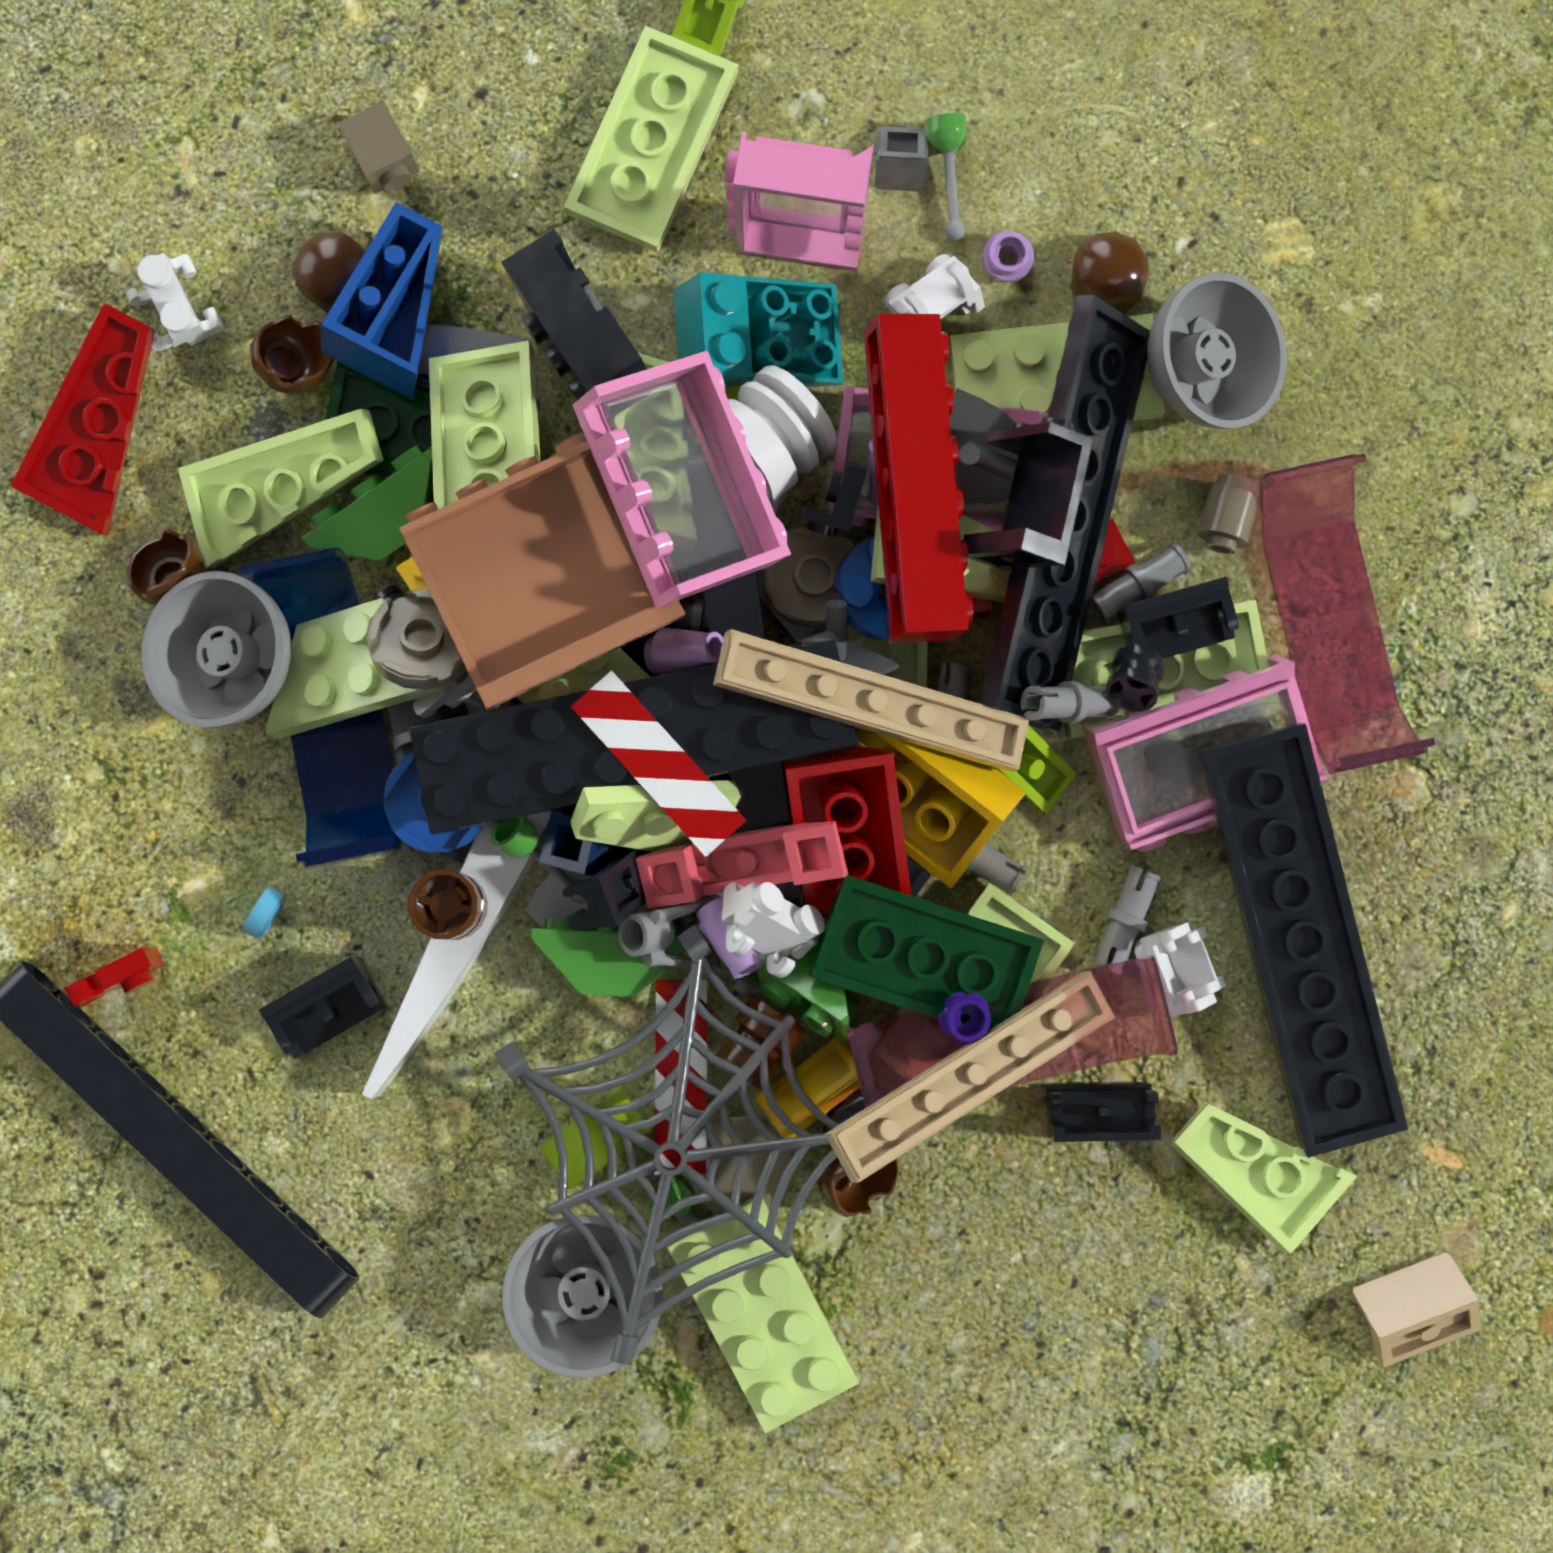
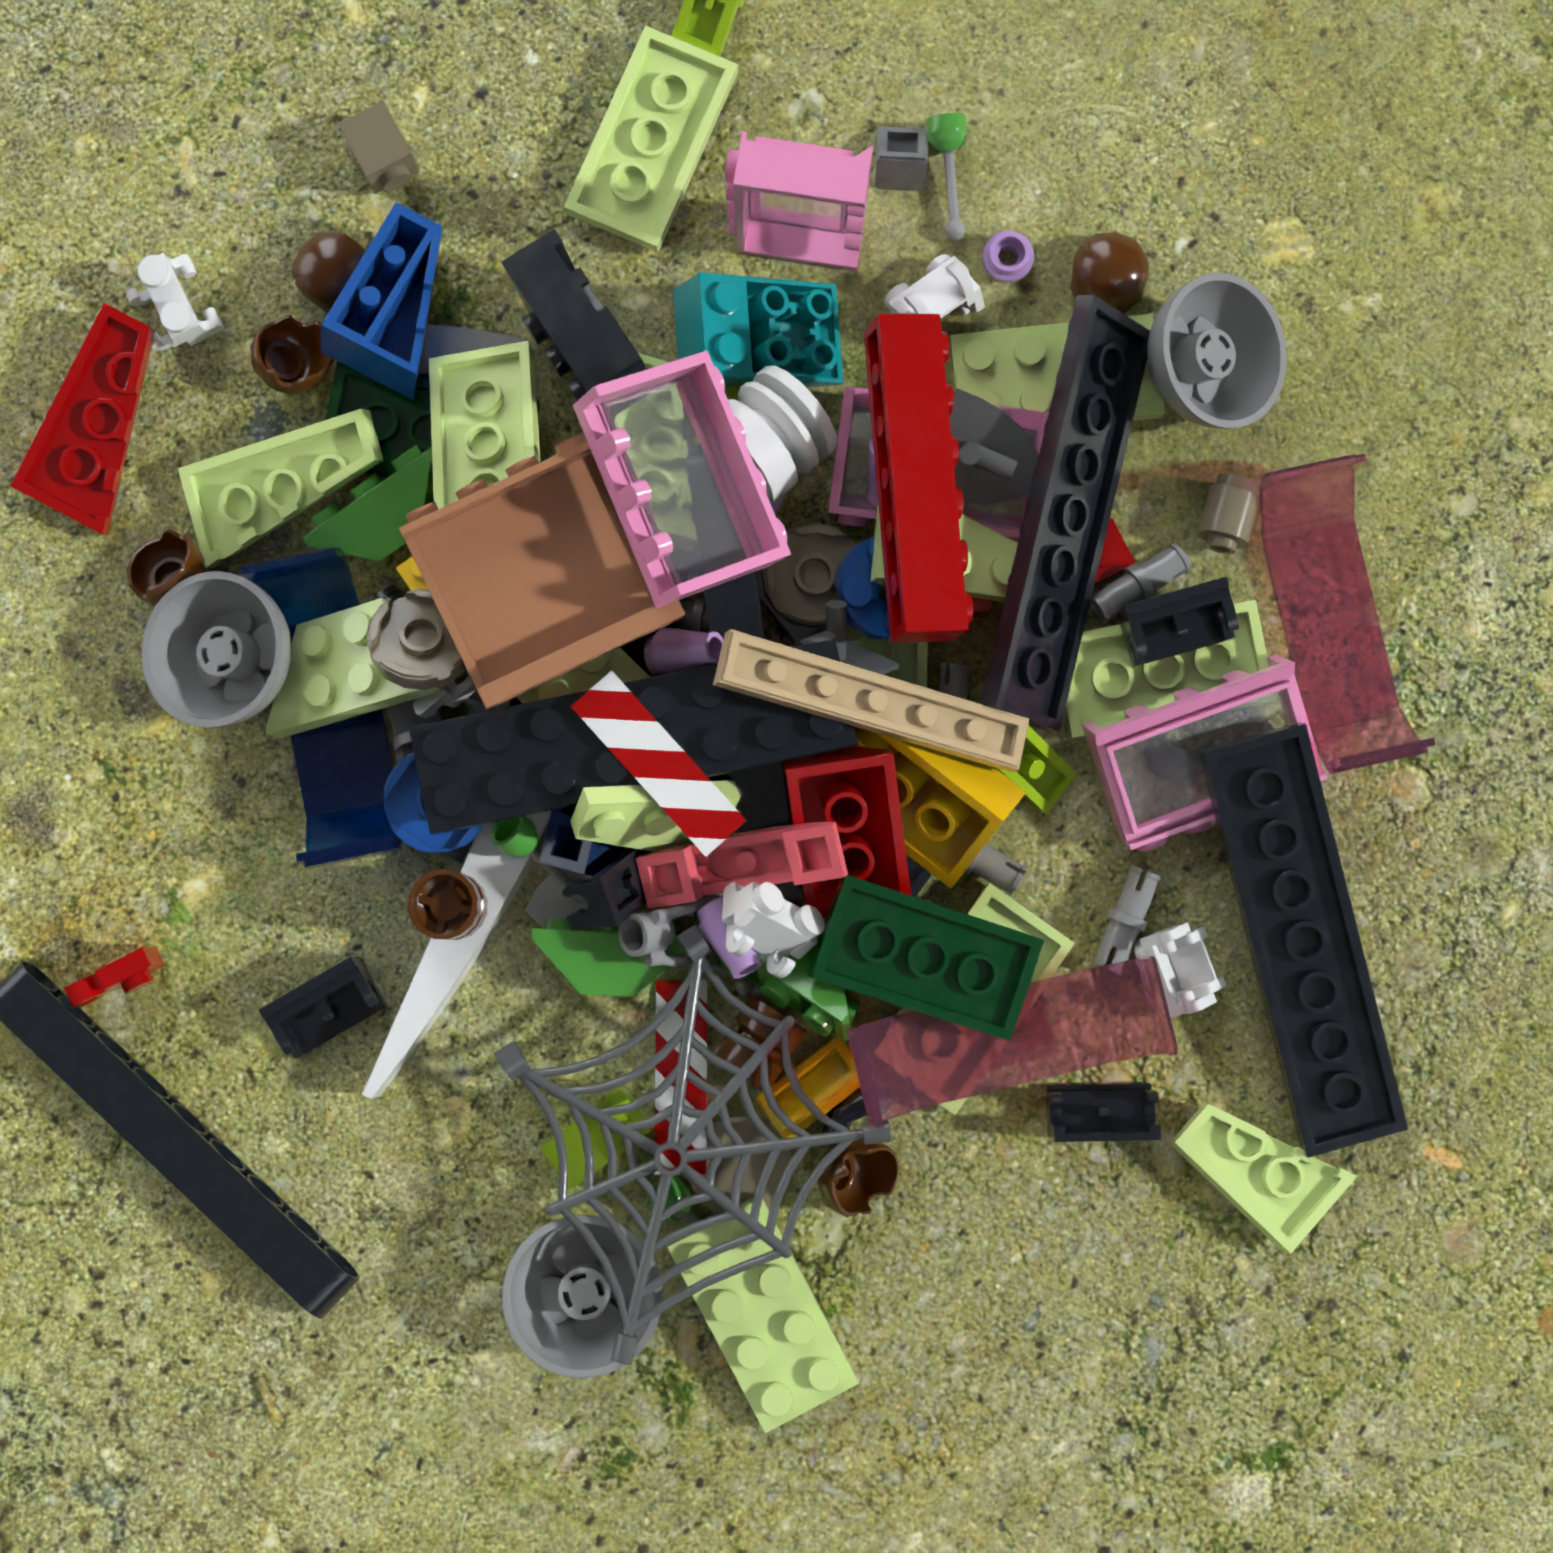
(264, 912): medium azure tile -> none
(845, 493): black bracket -> none
(969, 1077): tan tile -> none
(978, 1022): dark purple plate -> none
(1041, 497): black panel -> none
(1067, 702): light grey pin -> none
(1135, 678): black wheel -> none
(1418, 1308): tan panel -> none

